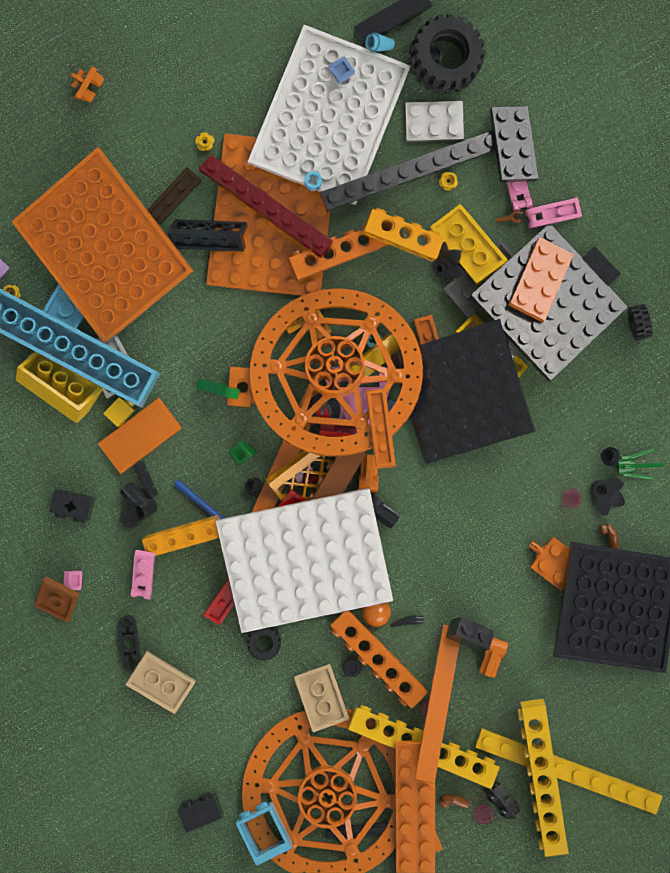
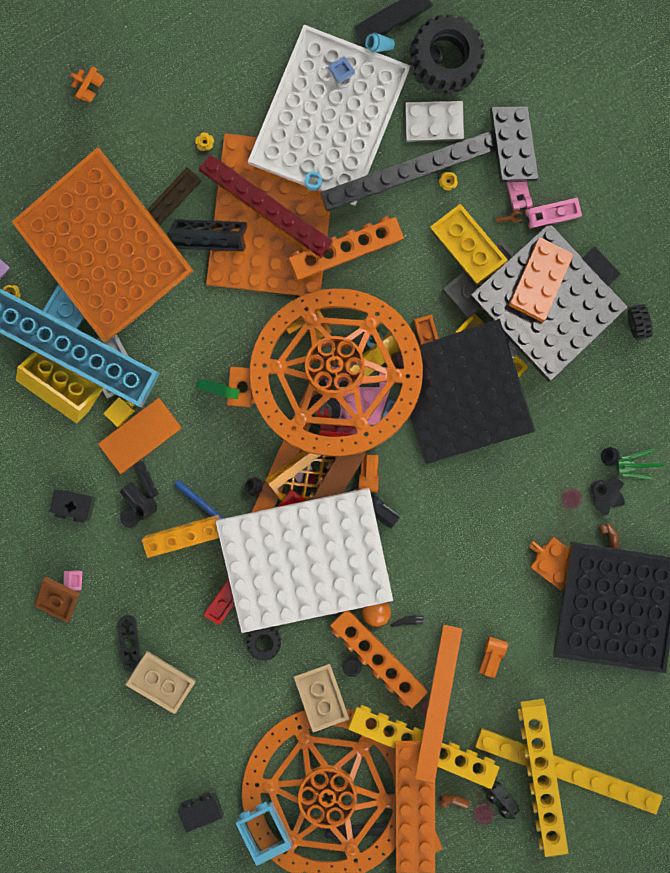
(143, 574): bright pink plate -> none
(242, 452): green slope -> none
(380, 428): orange tile -> none
(432, 238): light orange brick -> none
(449, 261): black plate -> none
(470, 634): black brick -> none

